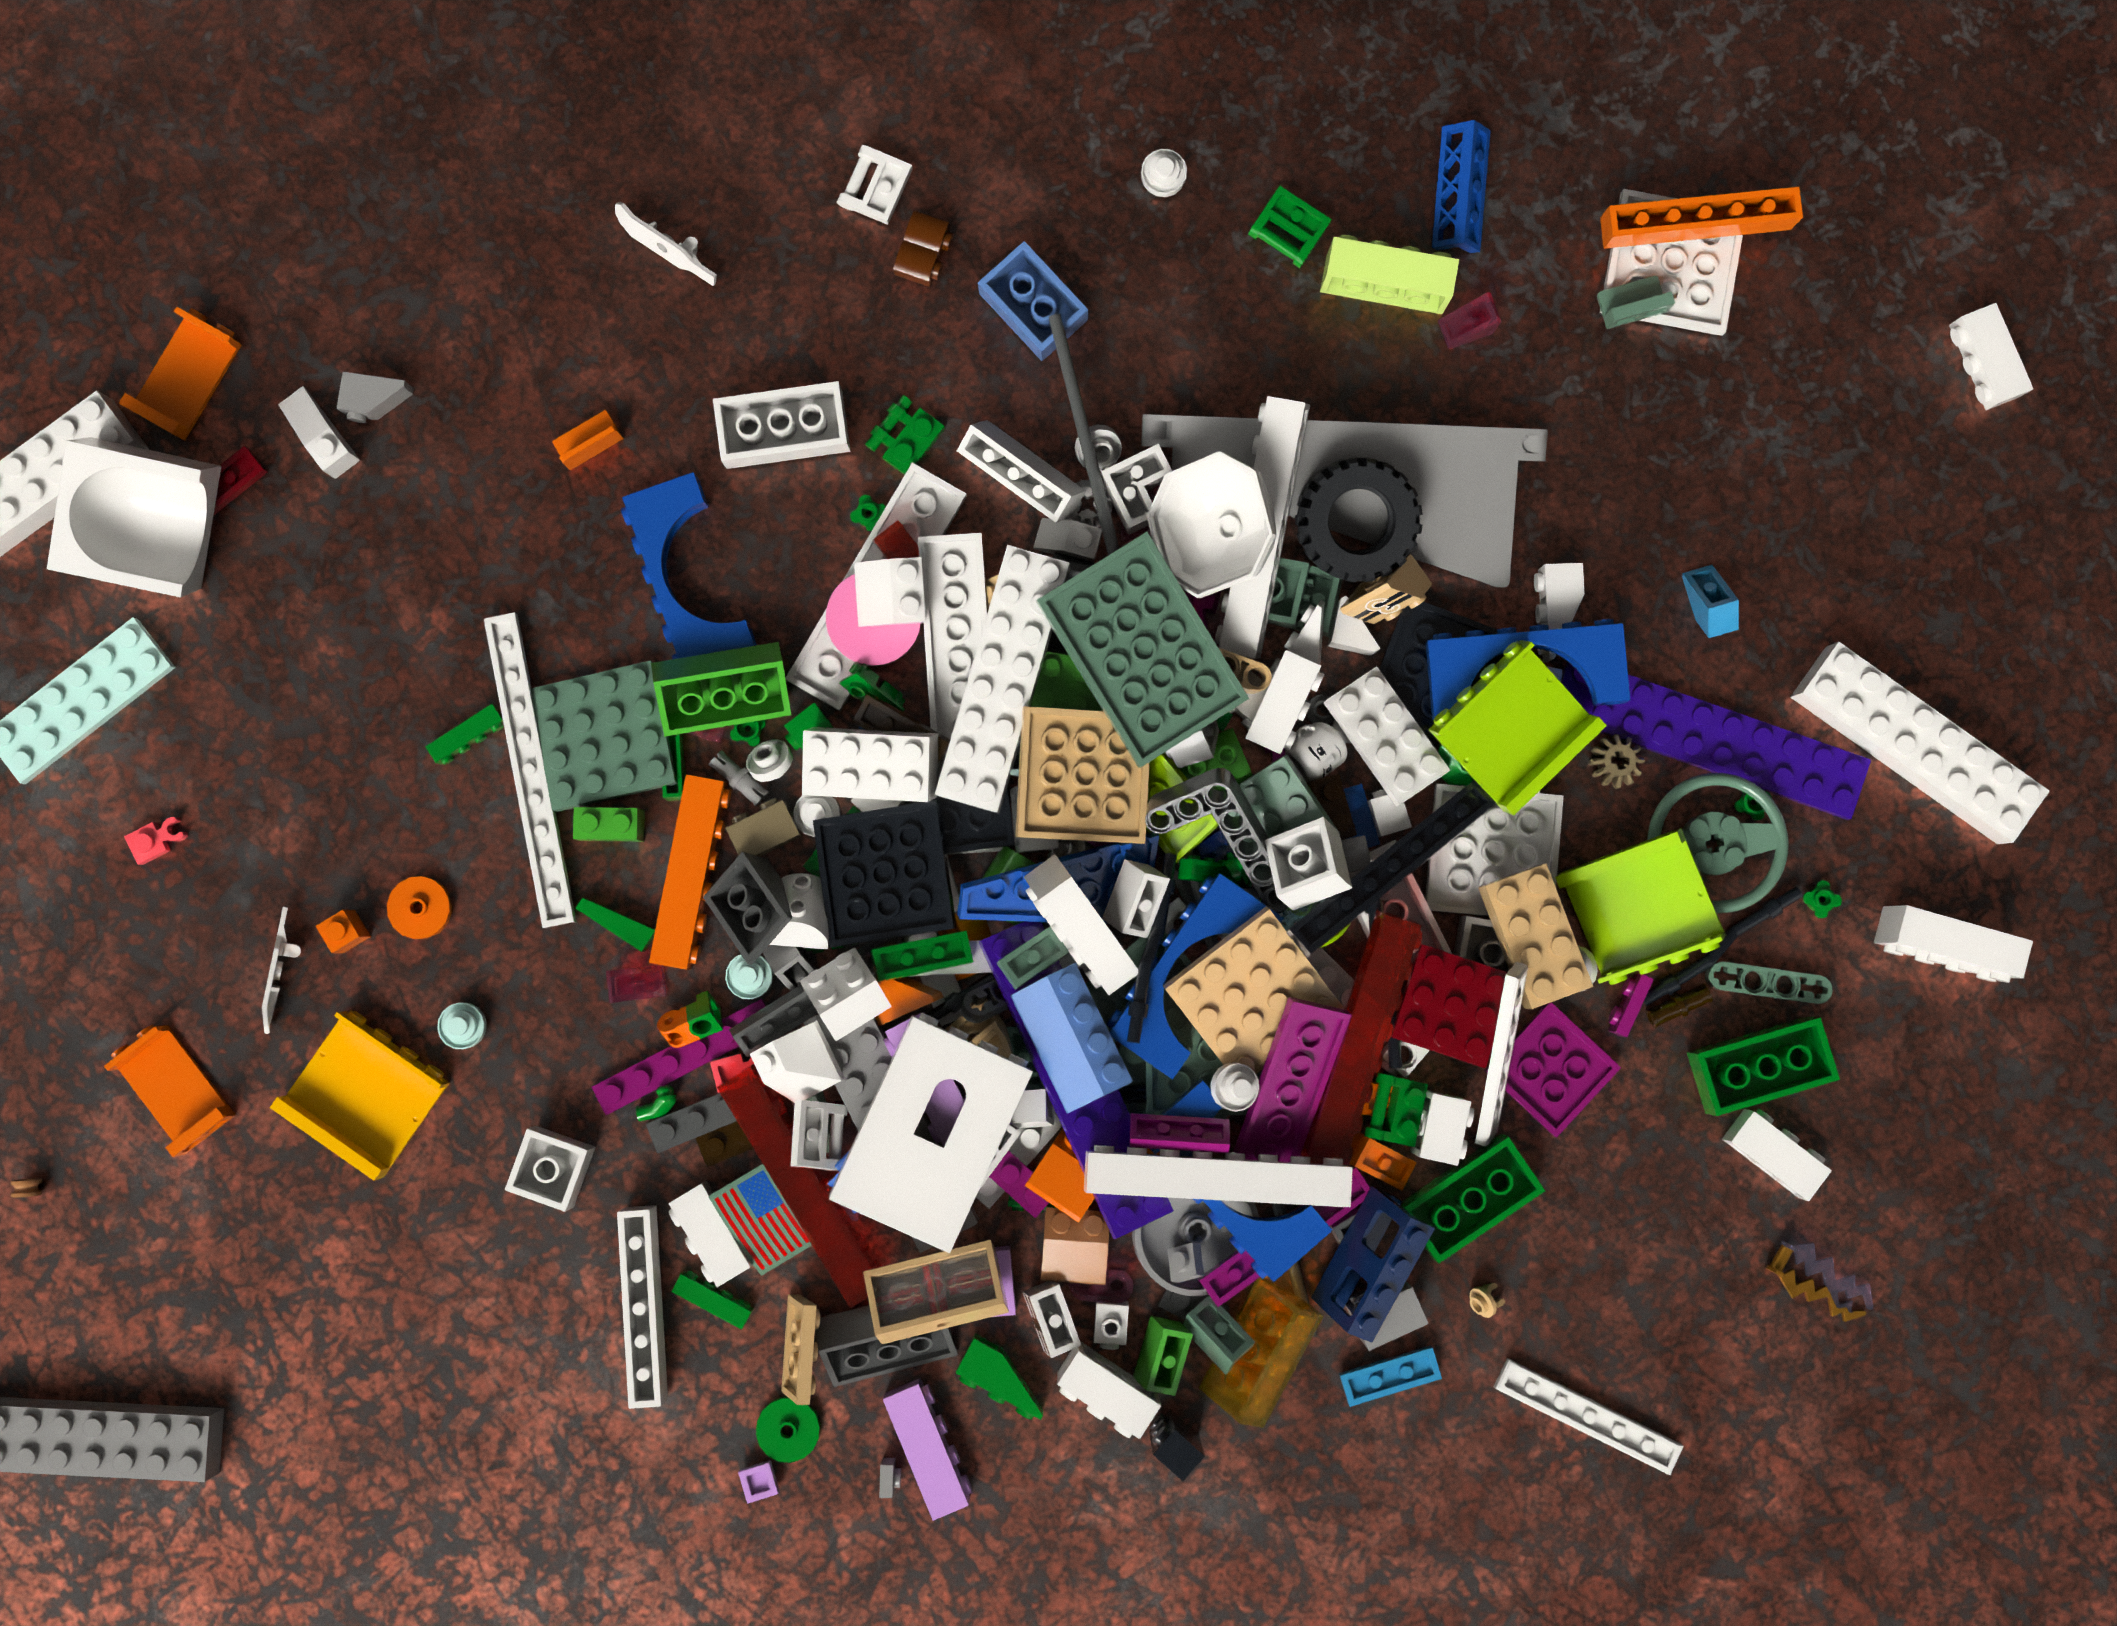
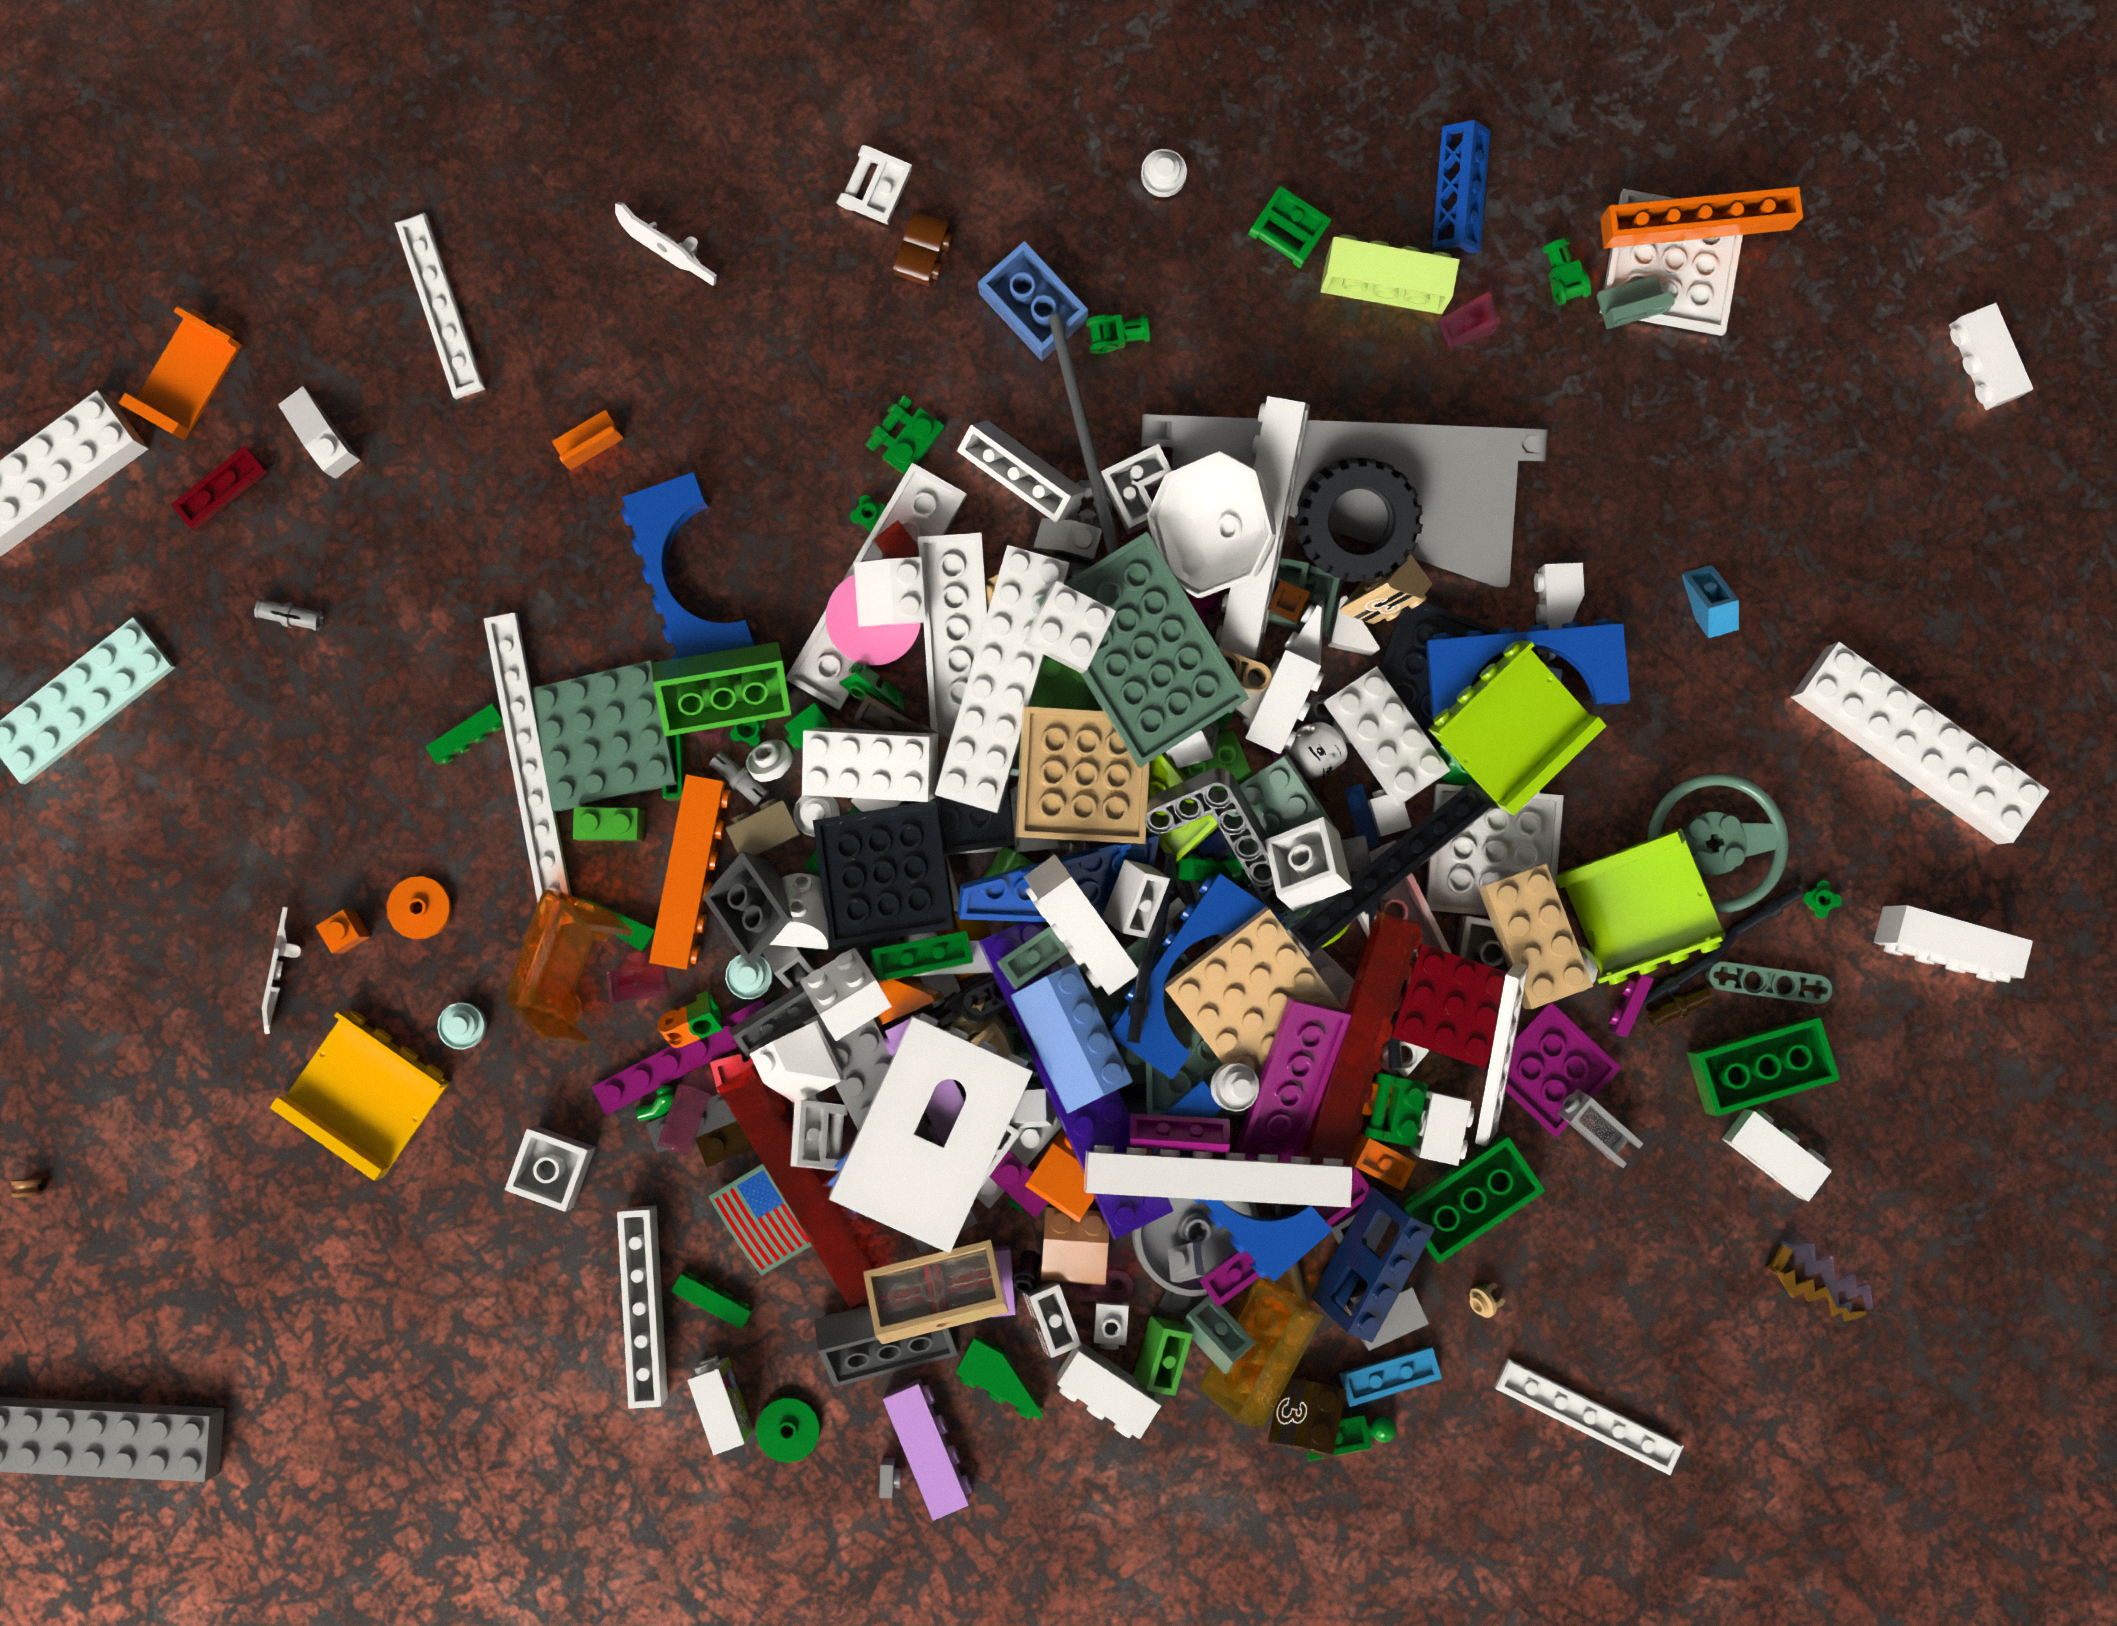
(133, 516): white piece -> none
(152, 840): coral plate -> none
(172, 1087): orange panel -> none
(307, 618): none -> light grey pin
(370, 396): light grey slope -> none
(440, 306): none -> white tile
(553, 962): none -> clear orange windscreen
(683, 1119): none -> clear pink tile
(708, 1235): white brick -> none
(720, 1404): none -> white brick
(758, 1481): lavender plate -> none
(781, 425): white brick -> none
(800, 1349): tan plate -> none
(1025, 1278): none -> black pin
(1069, 627): none -> white brick
(1106, 446): white plate -> none
(1116, 332): none -> green connector
(1175, 1444): black brick -> none
(1289, 601): none -> reddish brown plate
(1308, 1417): none -> dark brown slope
(1356, 1435): none -> green plate
(1567, 276): none -> green connector
(1597, 1125): none -> light grey window
(1621, 751): dark tan gear -> none
(1730, 744): dark purple plate -> none
(1744, 805): green plate -> none

